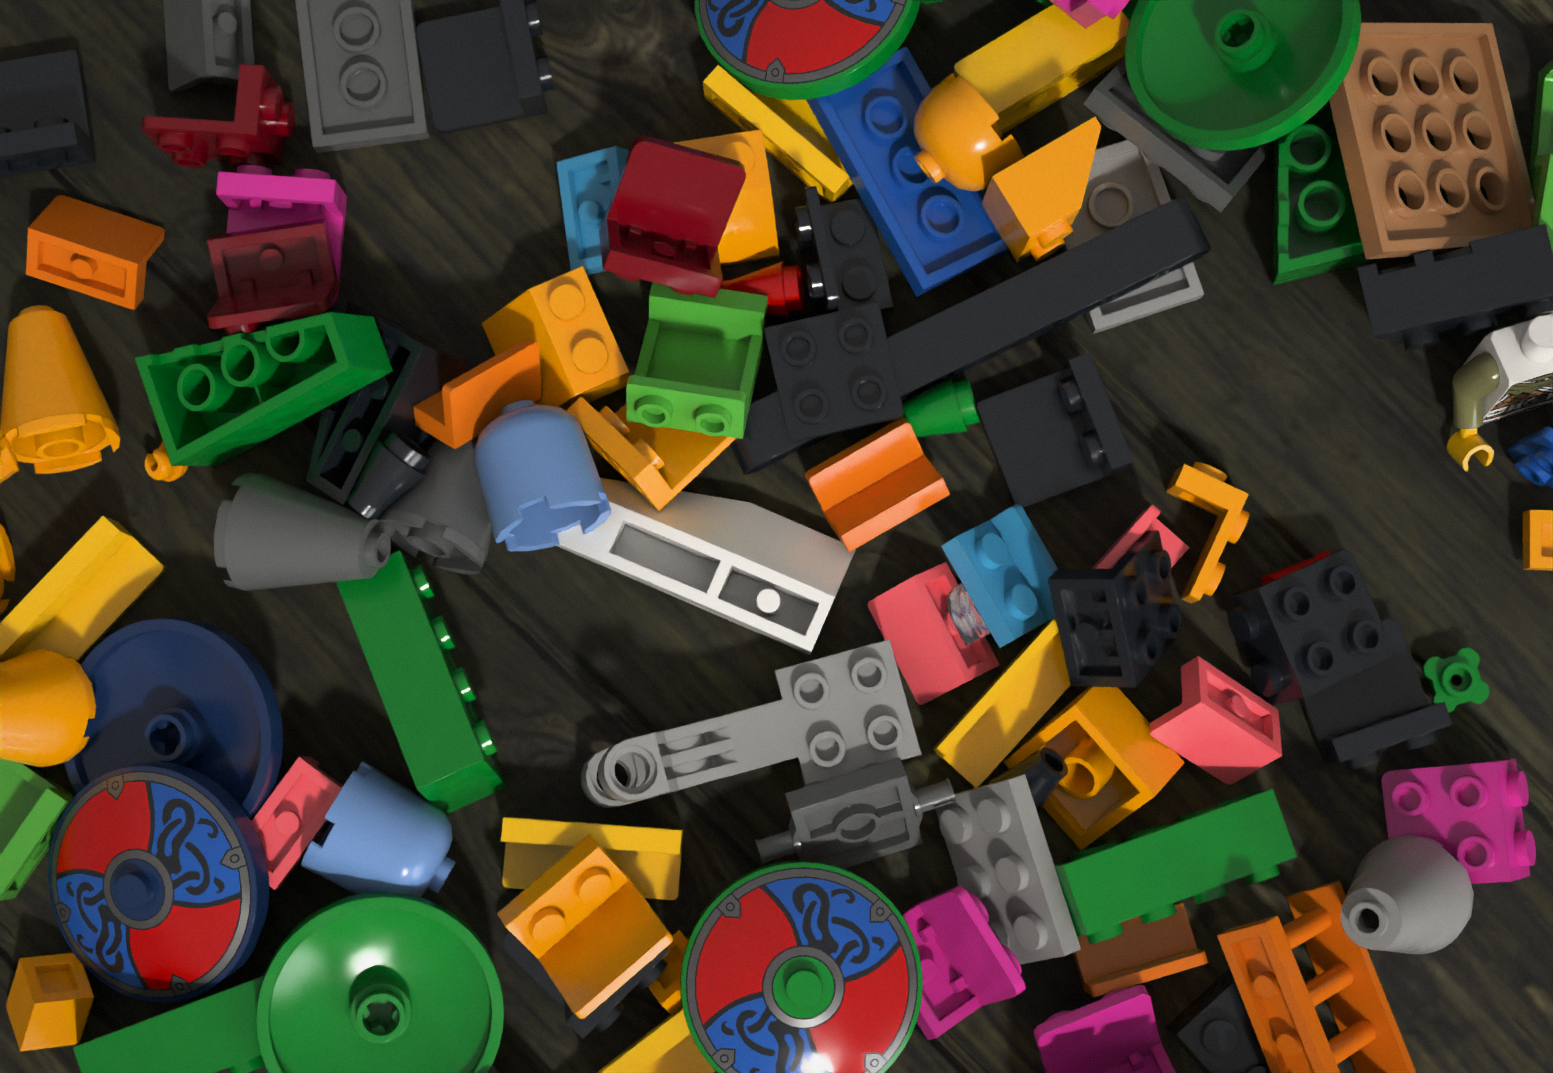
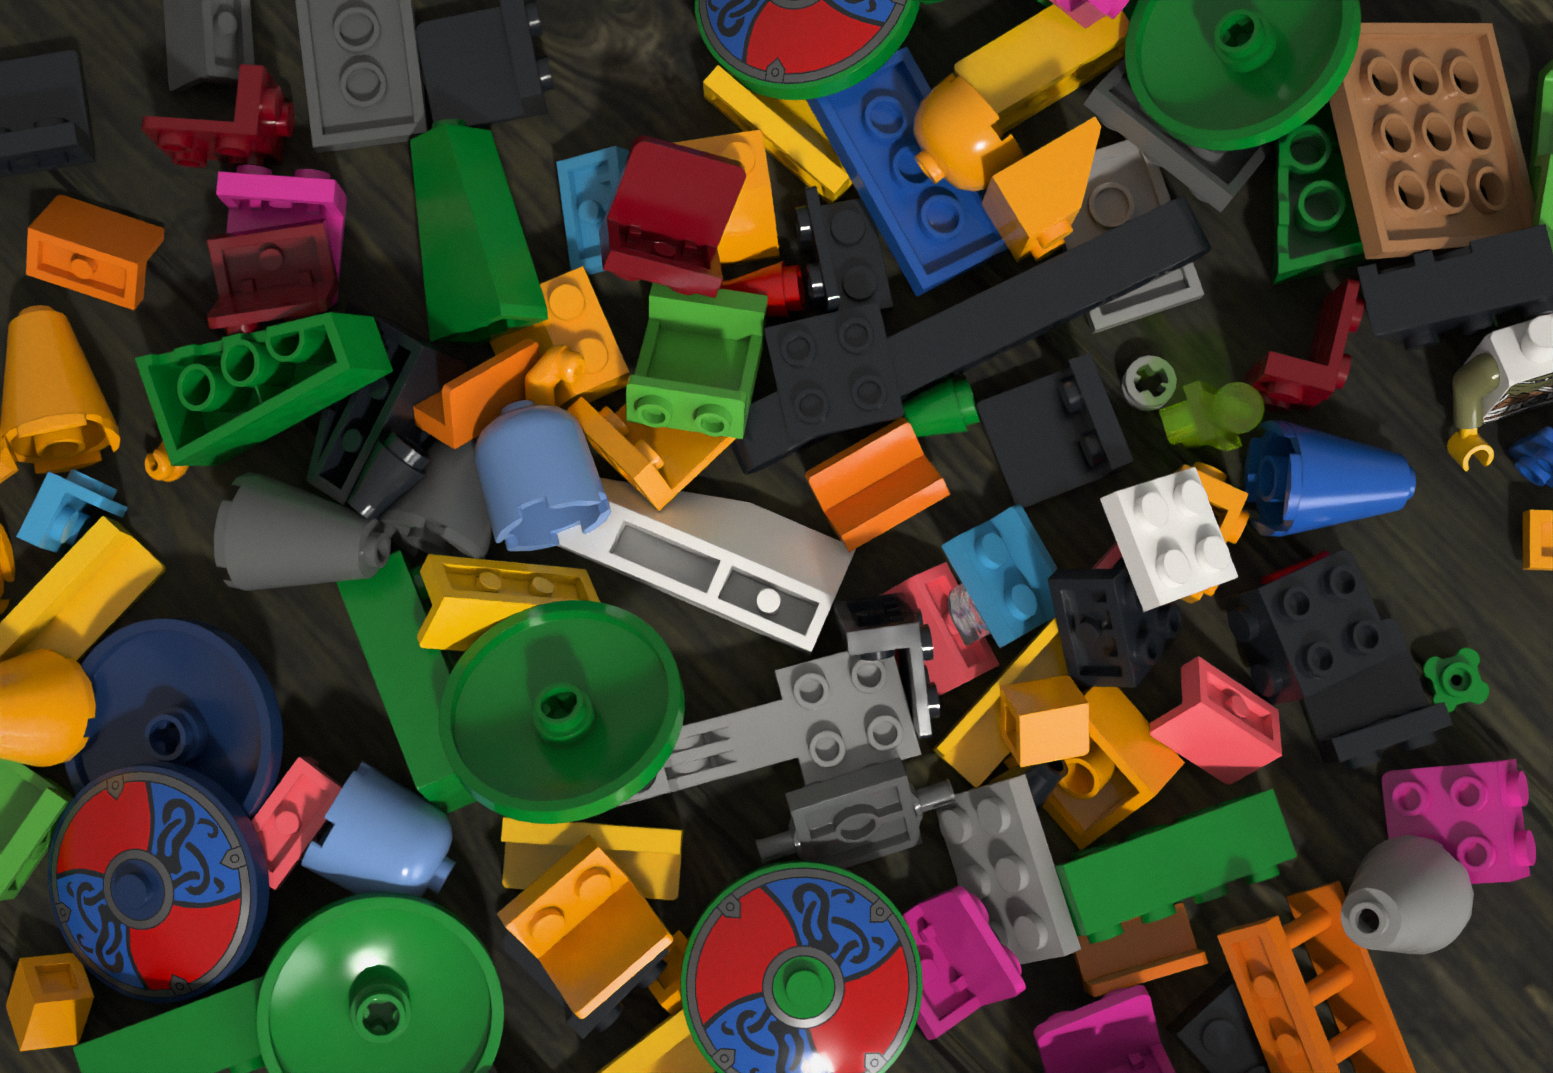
(61, 510): none -> dark azure bracket
(471, 239): none -> green slope
(479, 593): none -> yellow panel
(553, 366): none -> light orange arm
(561, 712): none -> green dish
(886, 623): none -> black bracket
(1044, 720): none -> light orange panel
(1144, 400): none -> bush
(1169, 538): none -> white plate
(1213, 415): none -> clear neon green hips
(1303, 384): none -> dark red bracket
(1320, 479): none -> blue cone

